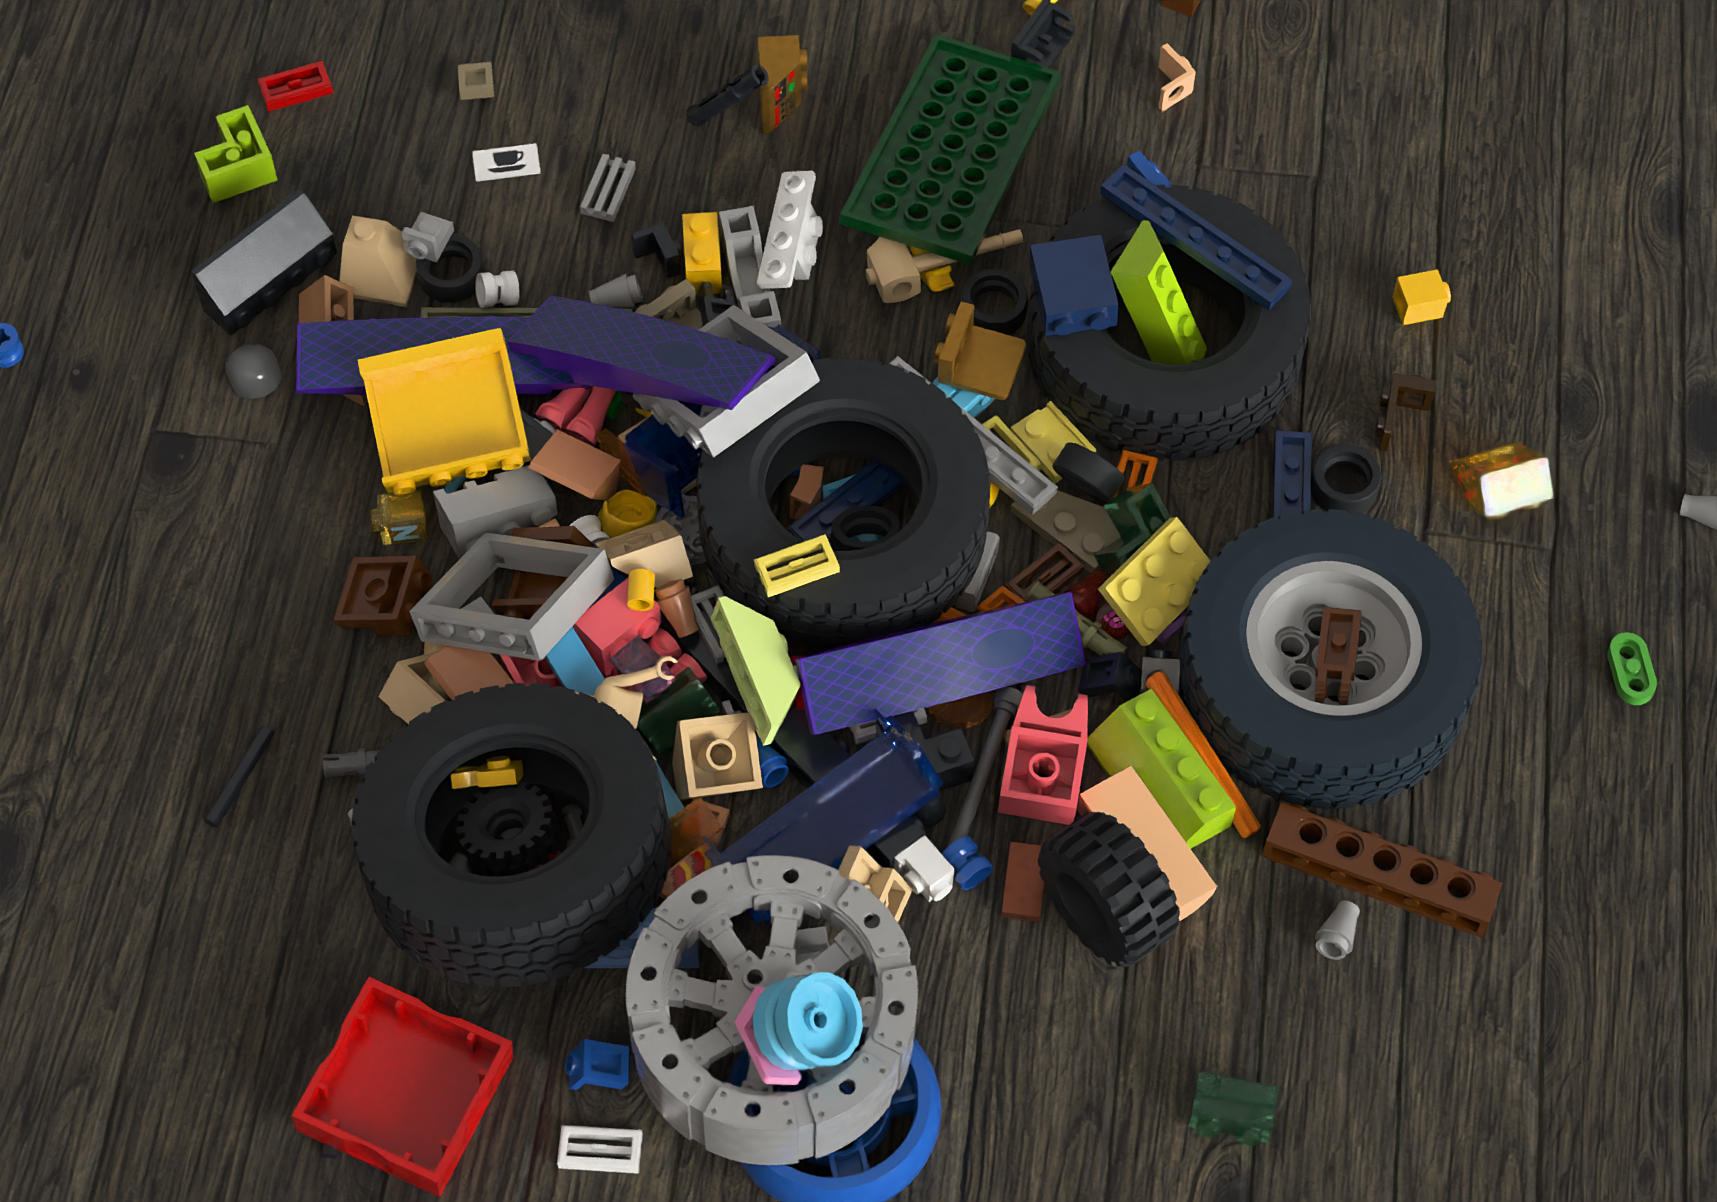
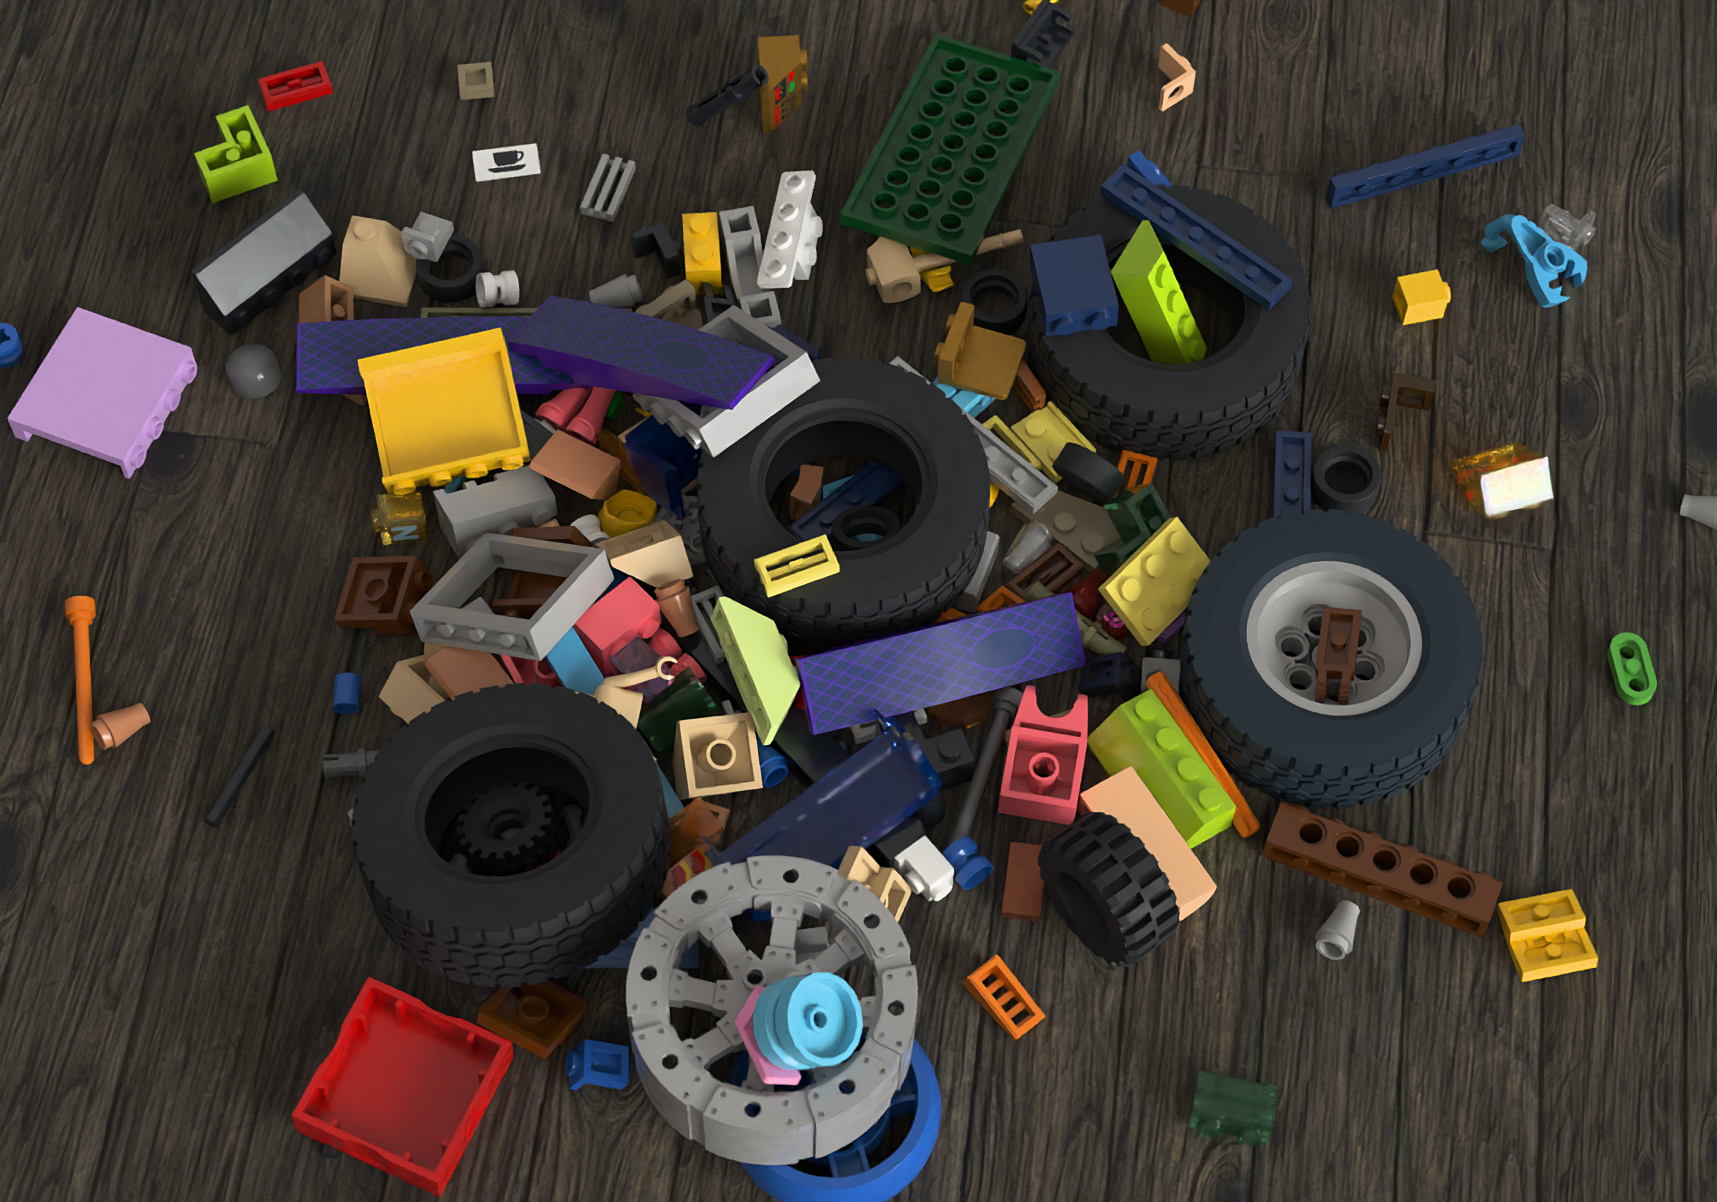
(80, 613): none -> orange piece
(104, 390): none -> lavender panel
(117, 726): none -> nougat cone
(346, 693): none -> blue hinge
(496, 772): yellow plate -> none
(534, 1016): none -> reddish brown plate
(599, 1164): white tile -> none
(641, 589): yellow hinge -> none
(1004, 978): none -> orange slope
(1028, 545): none -> clear cone
(1029, 389): none -> dark orange tile
(1424, 166): none -> dark blue plate
(1541, 256): none -> dark azure animal
(1547, 935): none -> yellow slope
(1565, 228): none -> clear bracket

